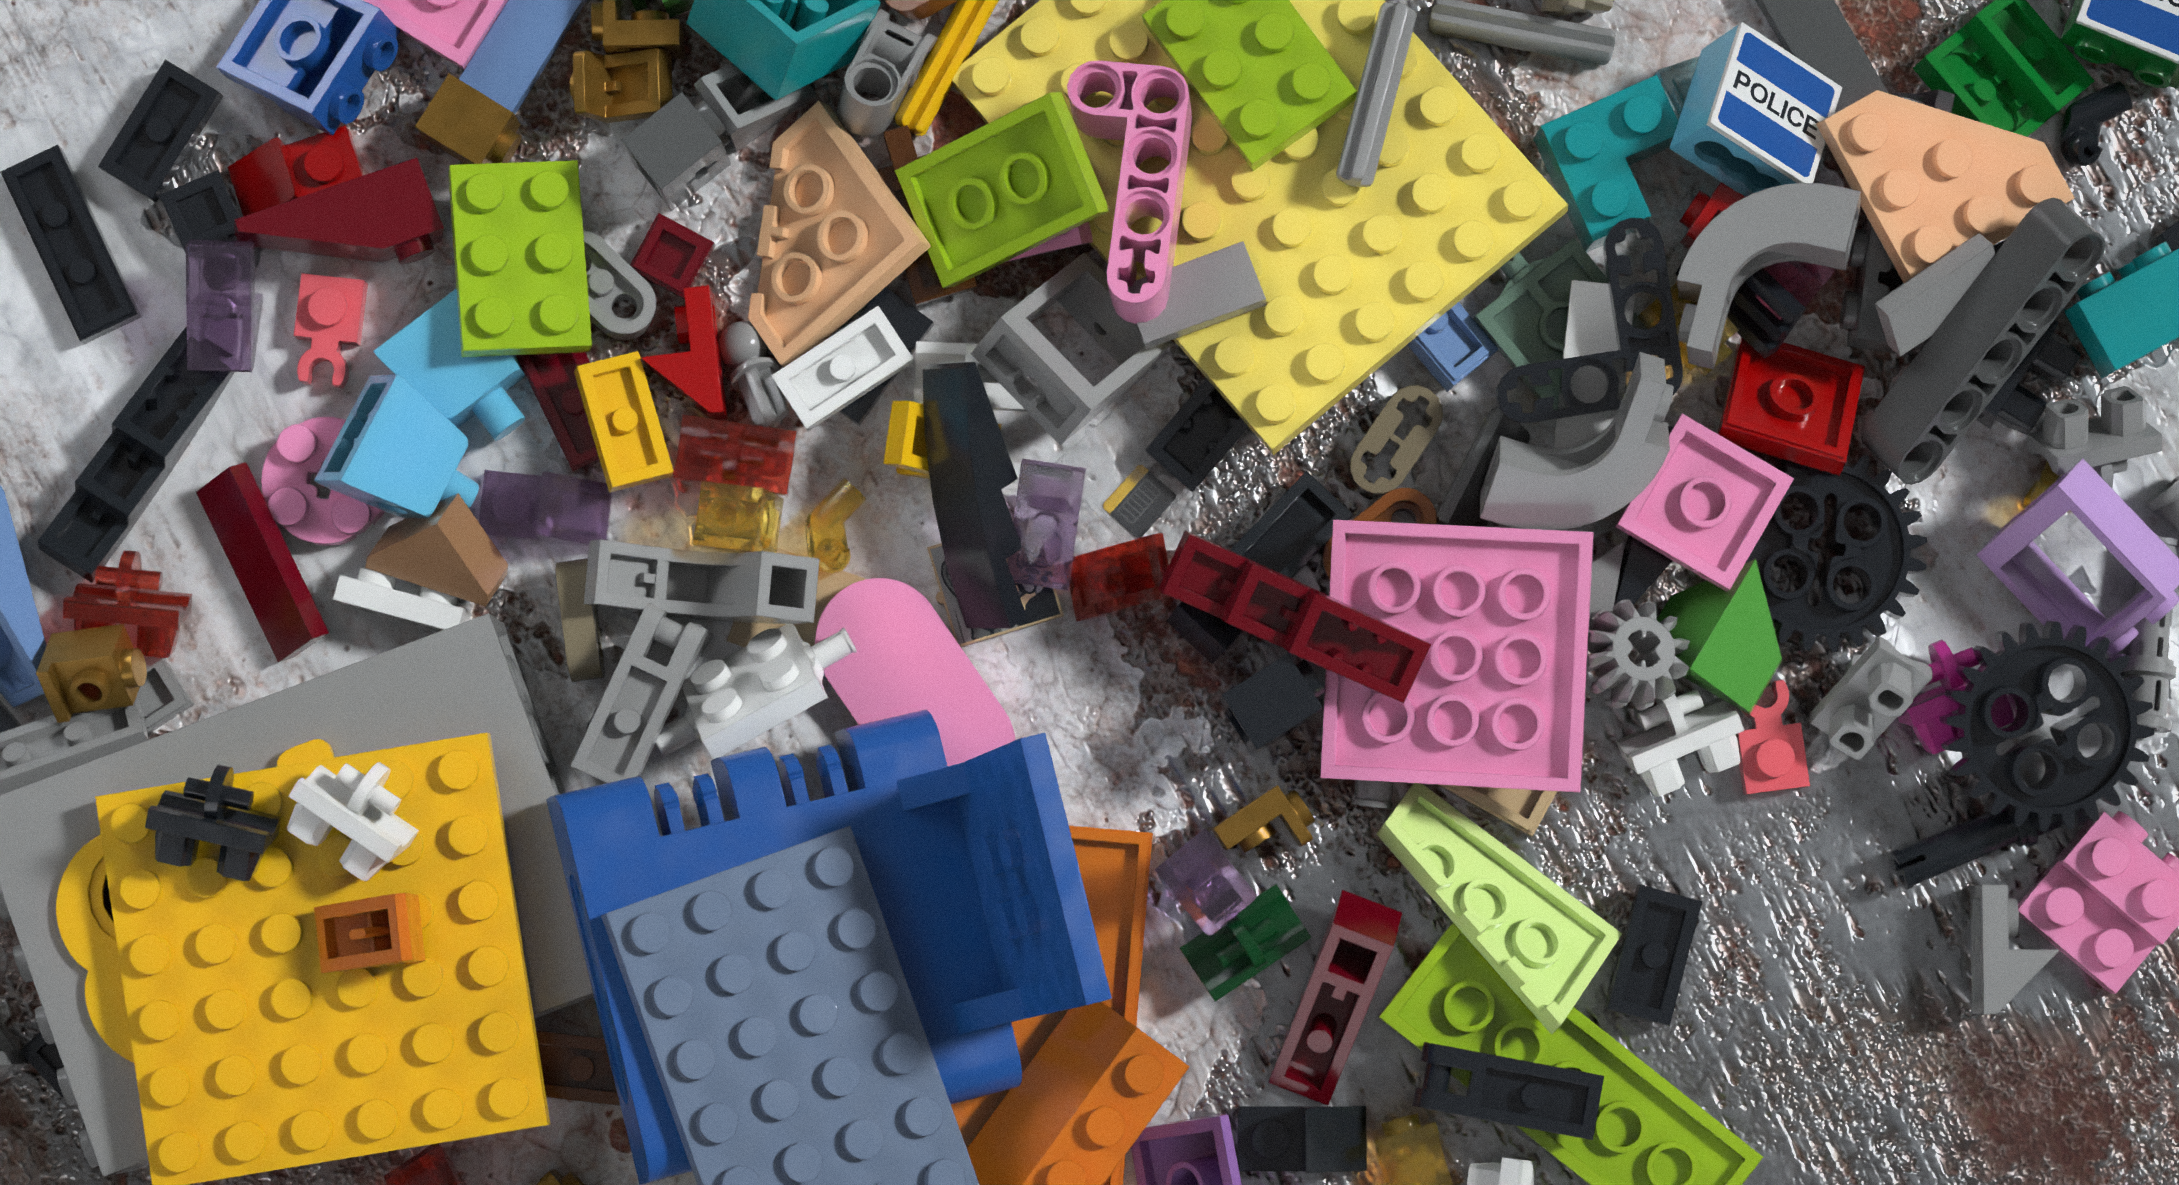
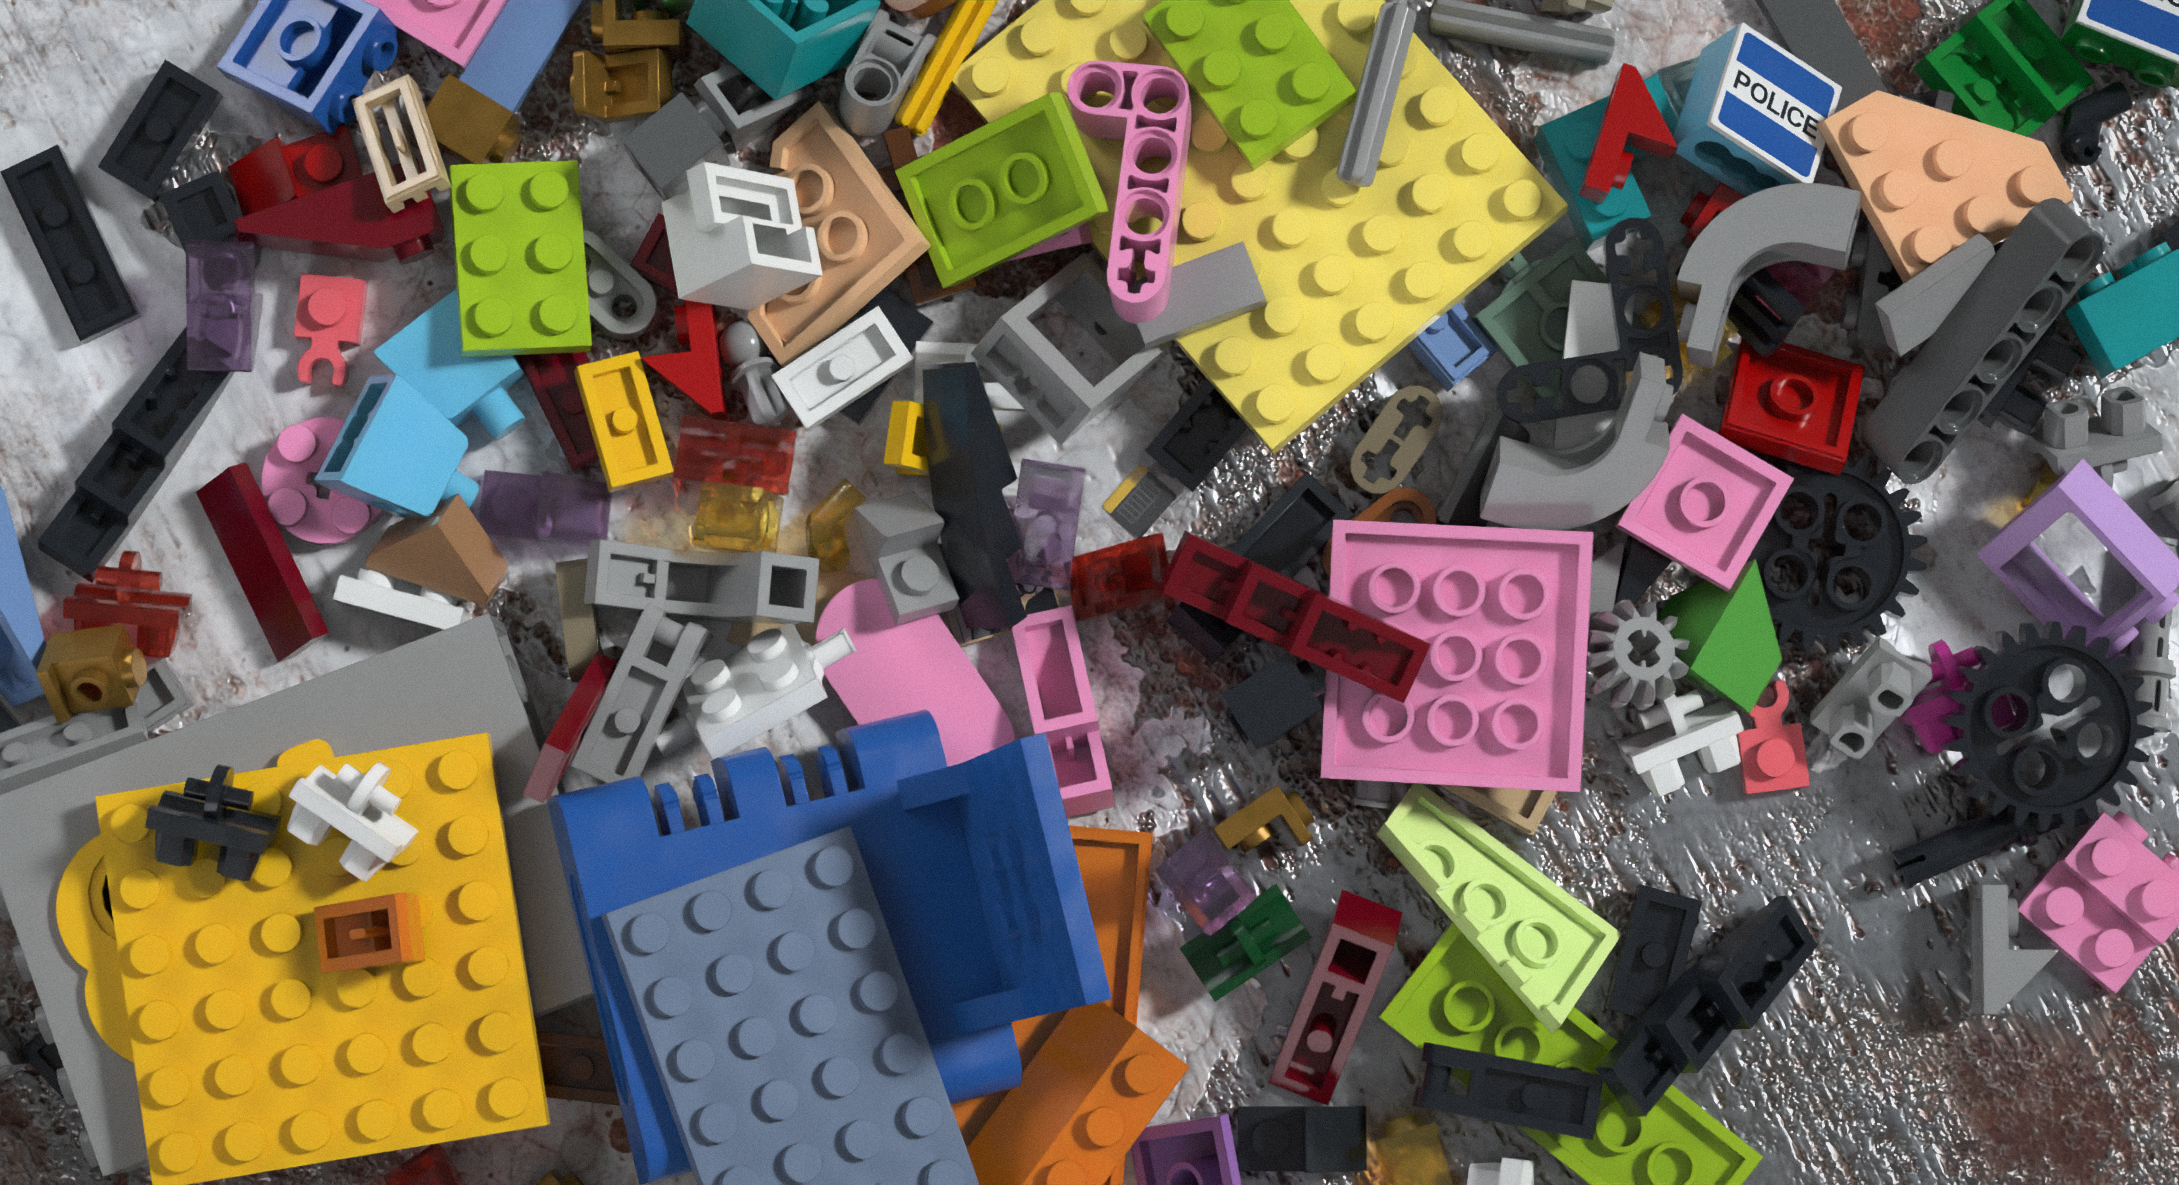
(416, 182): none -> tan tile
(569, 729): none -> dark red tile
(738, 238): none -> white plate
(905, 554): none -> light grey slope
(1064, 707): none -> bright pink slope
(1628, 120): none -> red slope
(1699, 1011): none -> black slope

